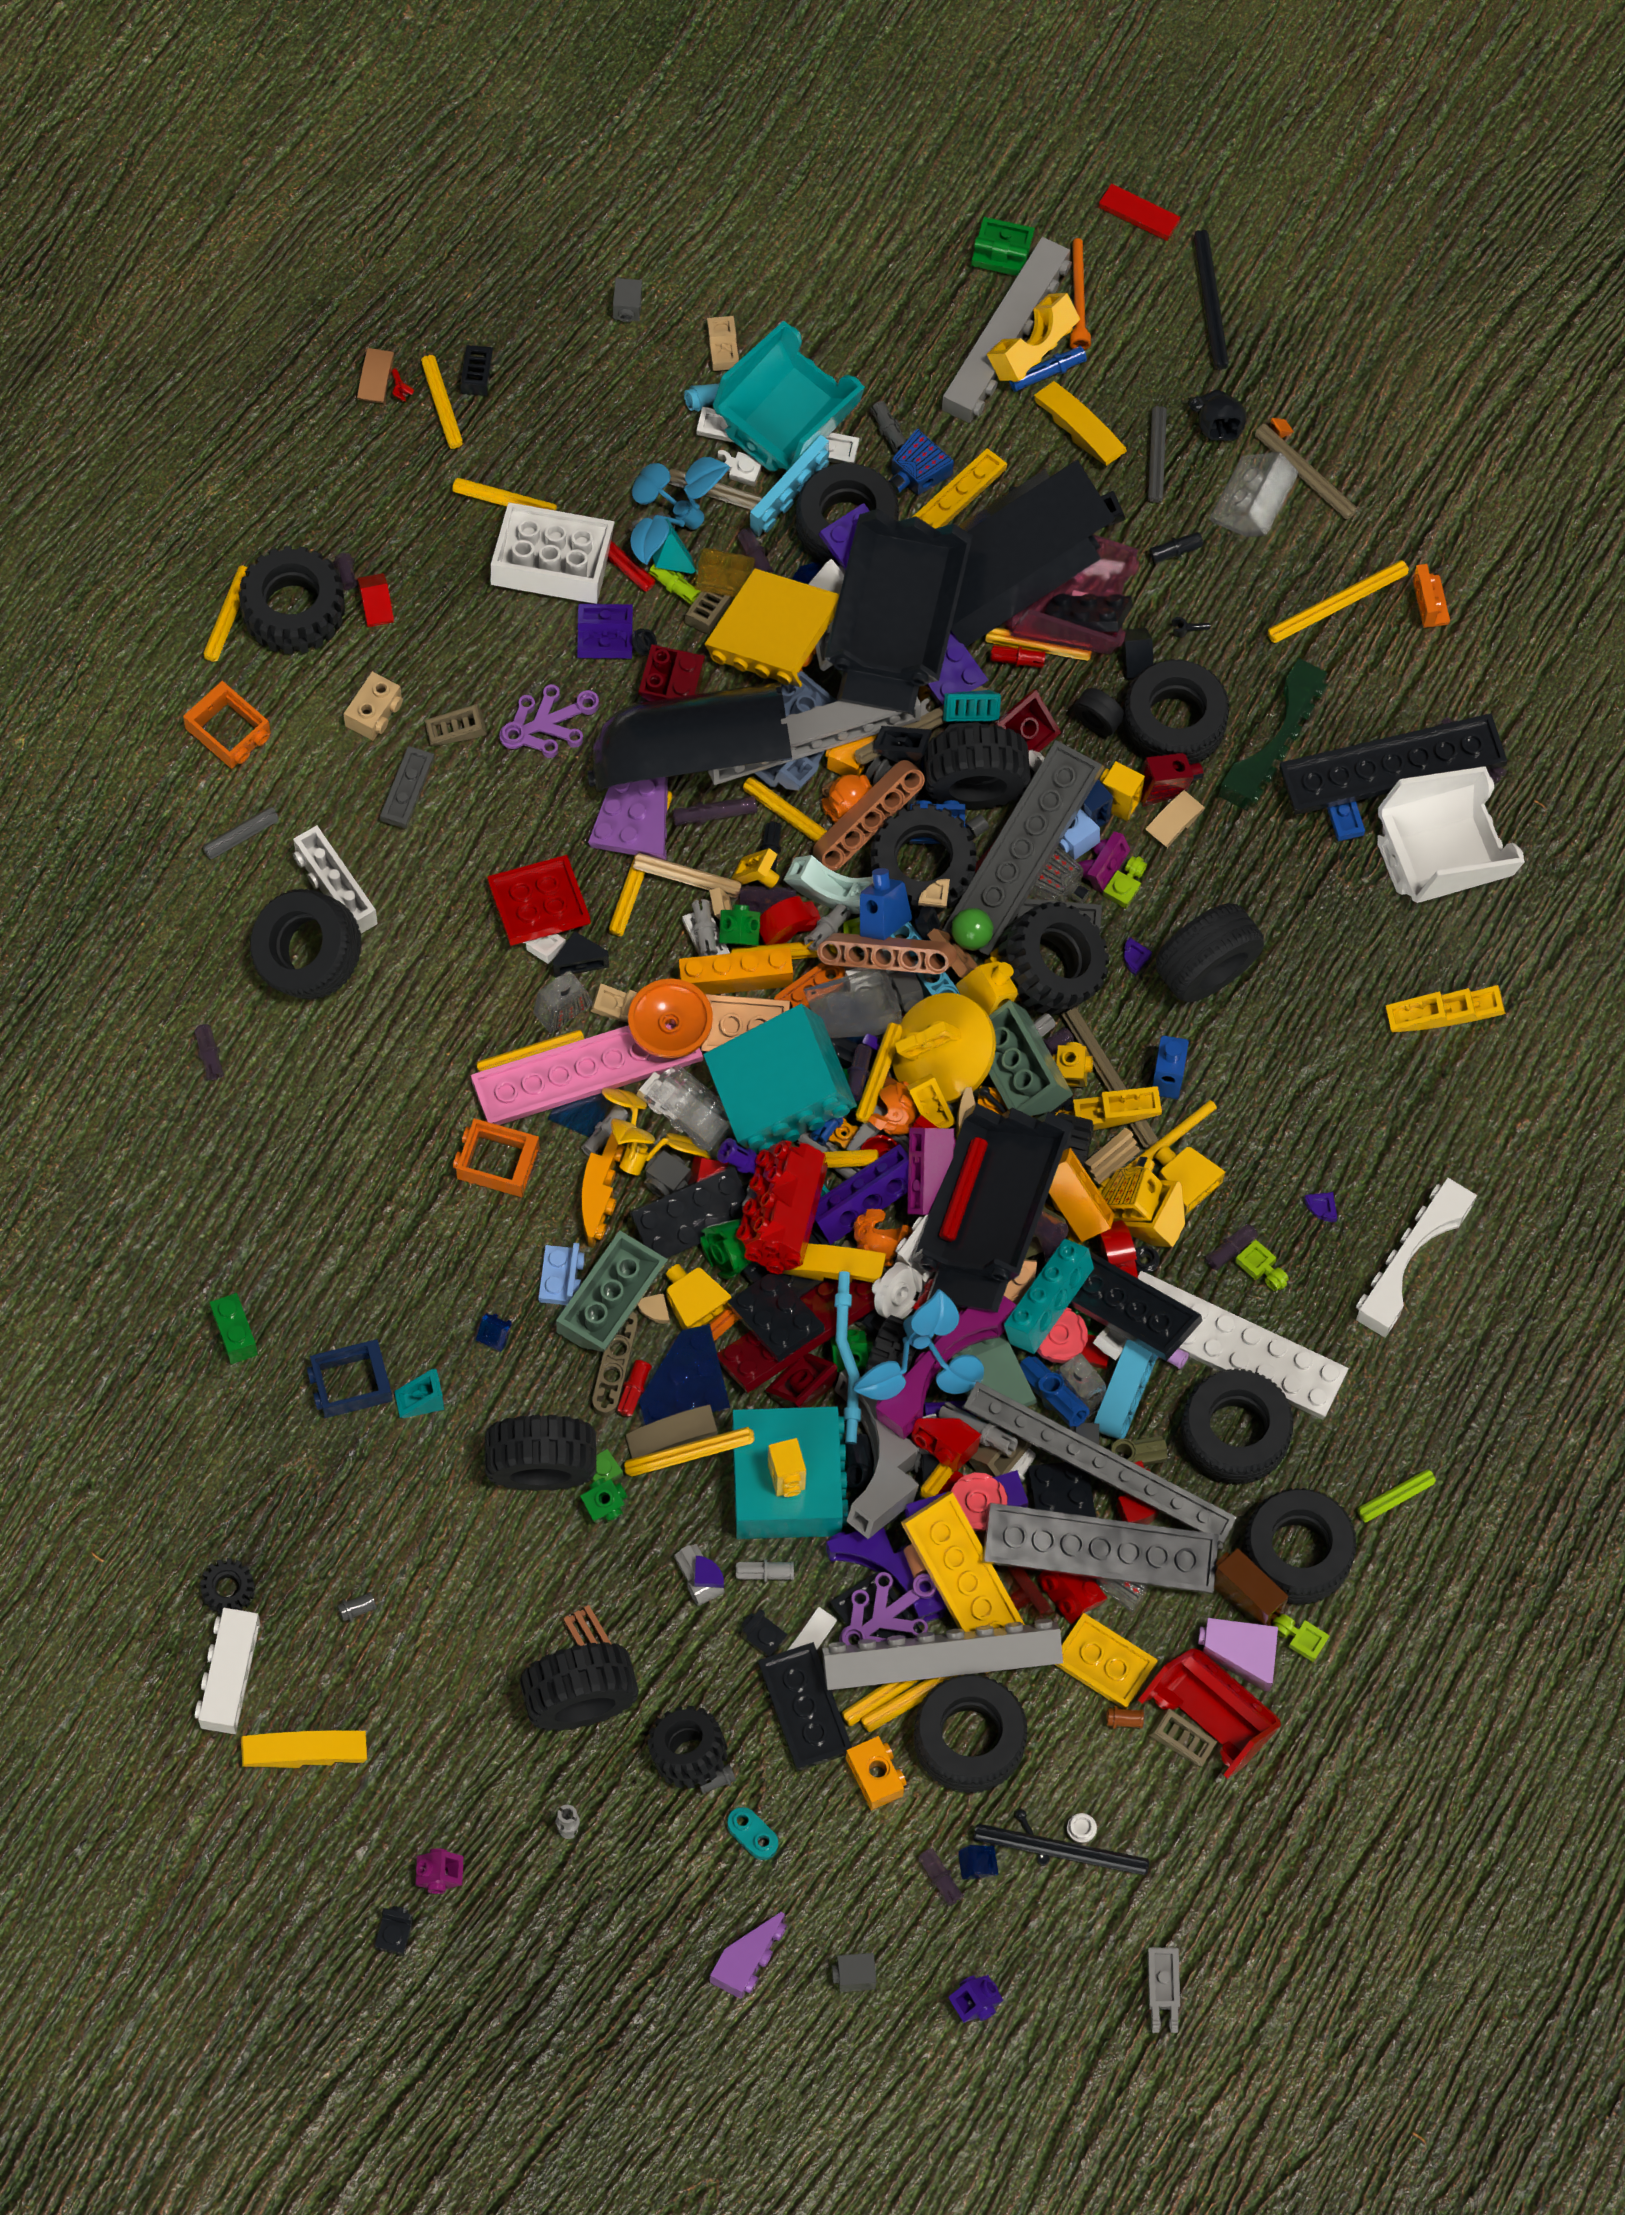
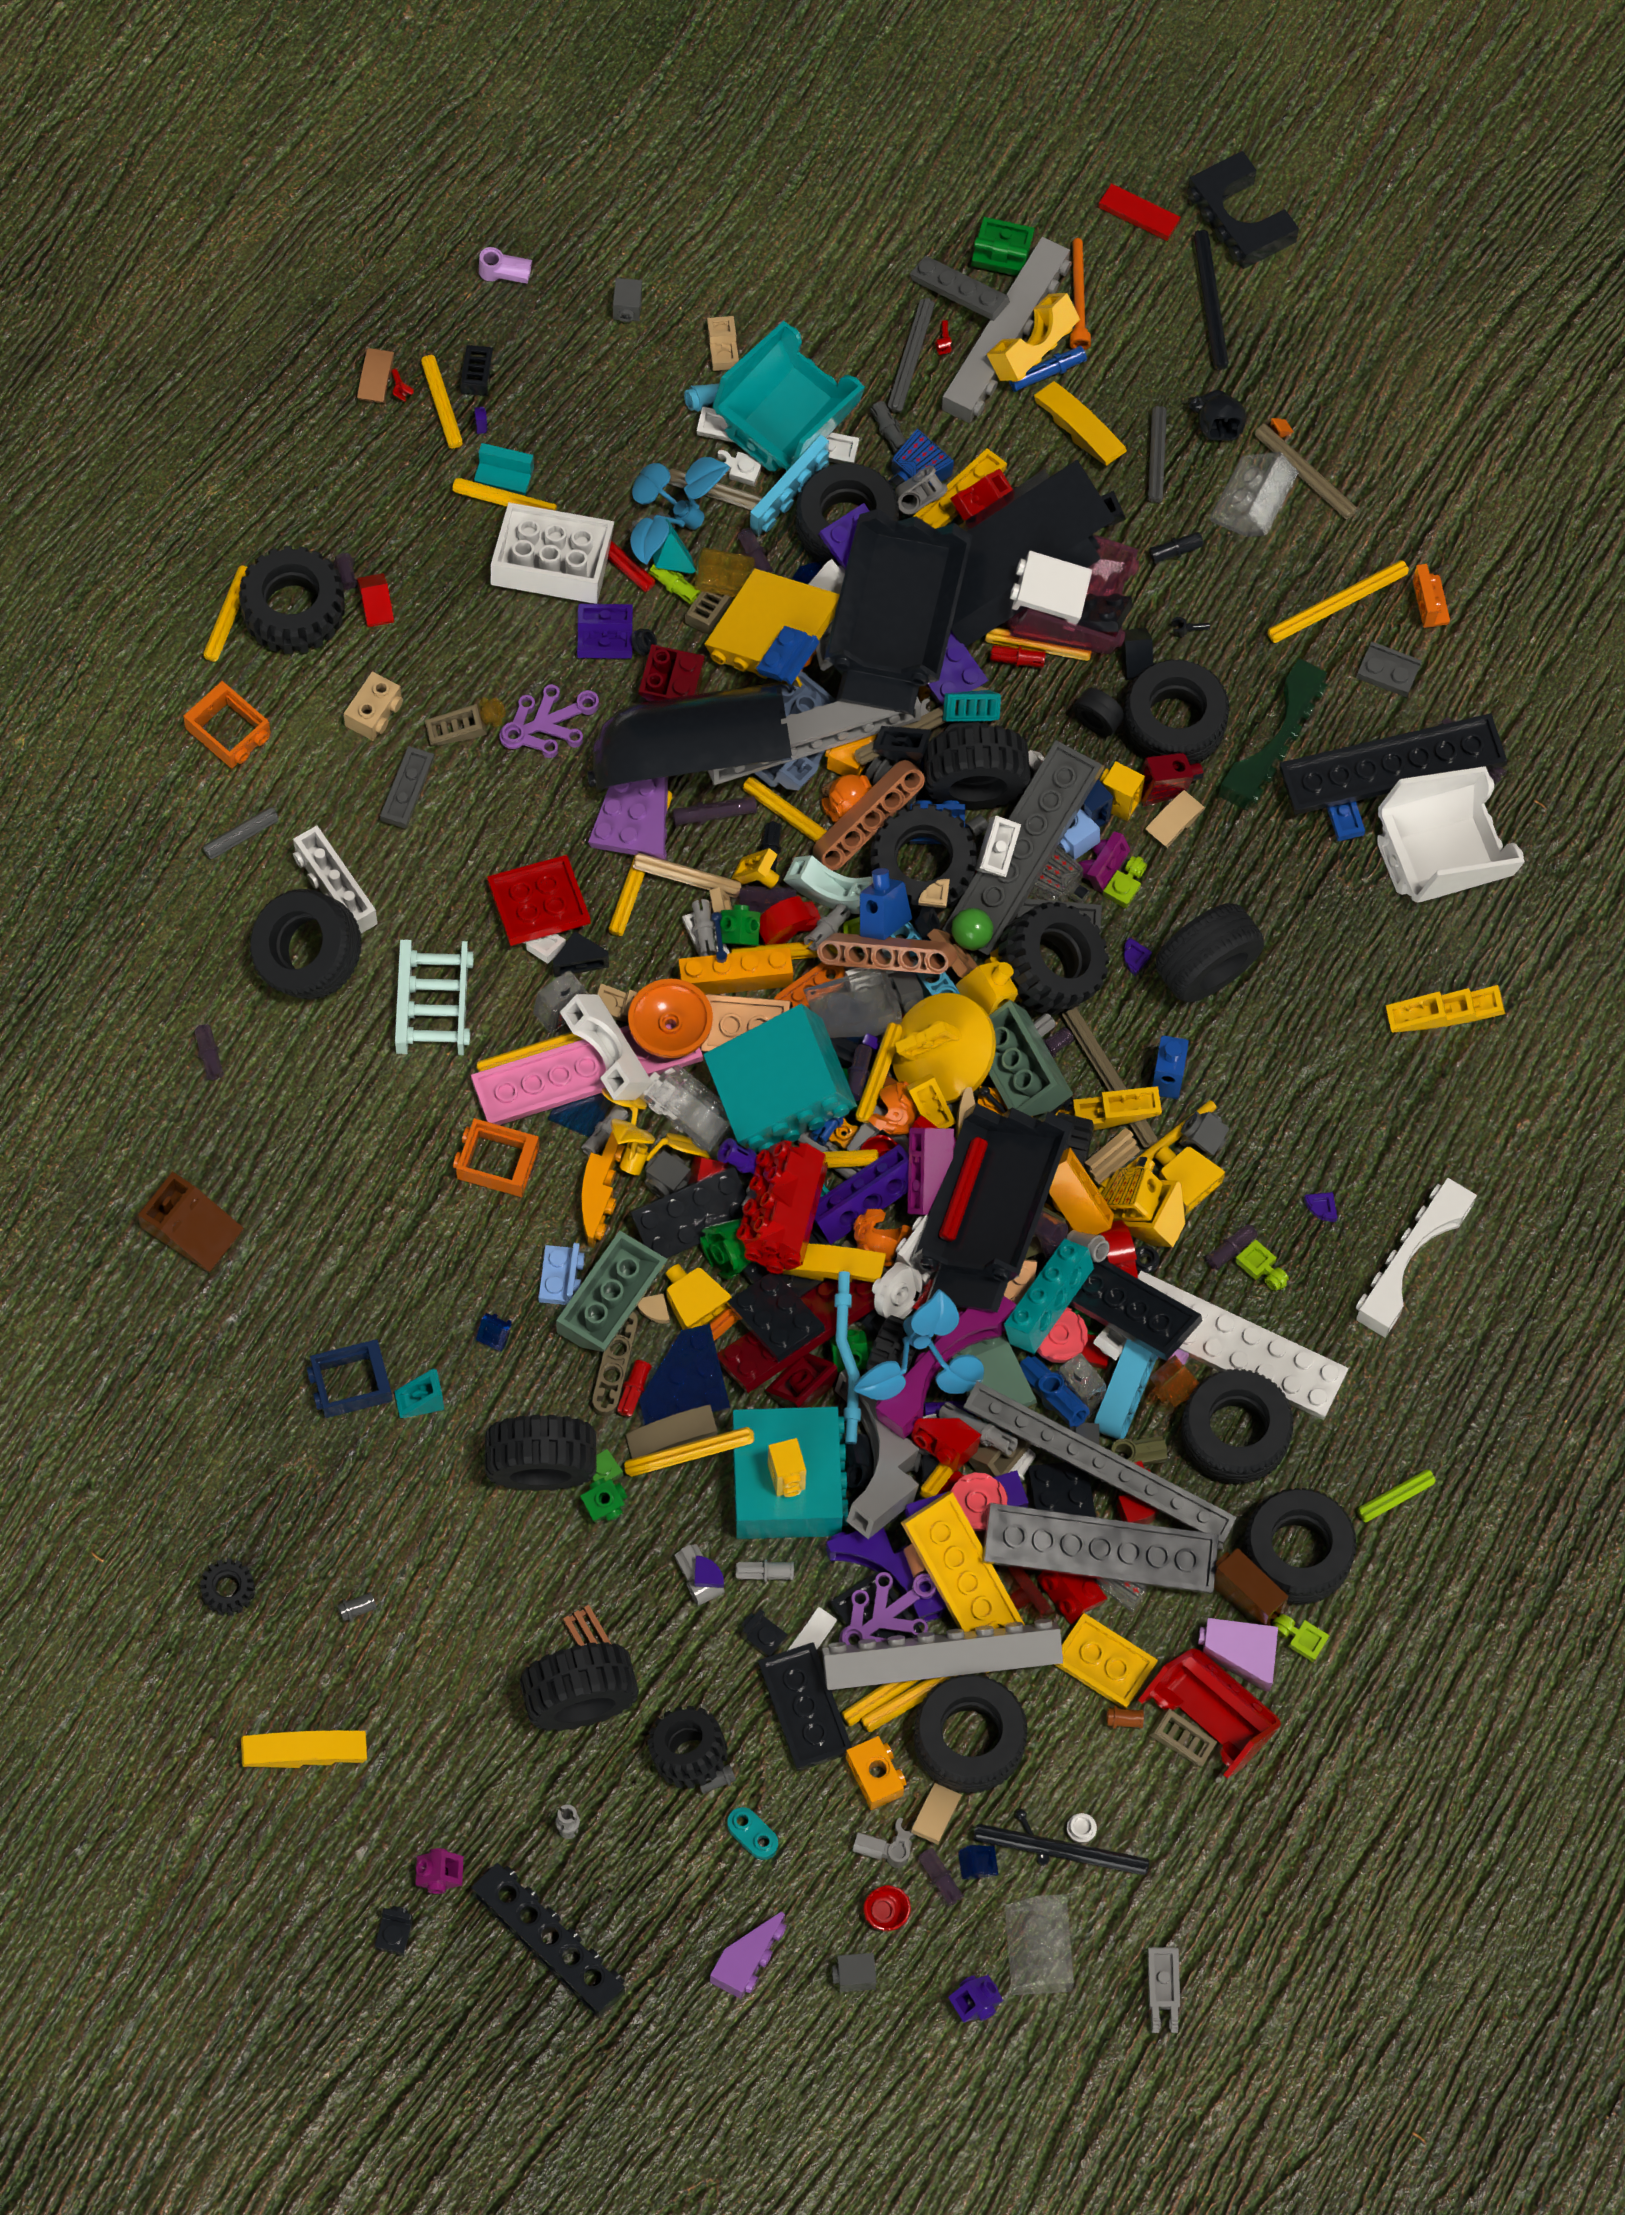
(189, 1222): none -> reddish brown slope
(228, 1671): white brick -> none
(233, 1328): green brick -> none
(409, 984): none -> light aqua fence
(481, 420): none -> dark purple tile
(492, 711): none -> clear yellow plate
(504, 469): none -> teal panel
(505, 266): none -> lavender piece
(593, 1022): none -> white arch
(595, 1998): none -> black brick
(721, 955): none -> dark blue hinge
(787, 655): none -> blue plate
(887, 1908): none -> red hair
(896, 1853): none -> light grey bar
(911, 355): none -> dark grey axle
(921, 489): none -> light grey piece
(936, 1813): none -> tan slope
(943, 344): none -> red hand
(959, 288): none -> dark grey plate
(981, 494): none -> red brick
(998, 846): none -> white slope
(1031, 721): dark red slope -> none
(1039, 1945): none -> clear slope
(1051, 586): none -> white panel
(1074, 1063): yellow brick -> none
(1096, 1243): none -> light grey cone
(1173, 1382): none -> clear orange brick
(1204, 1133): none -> dark grey brick
(1246, 241): none -> black arch
(1389, 669): none -> dark grey plate

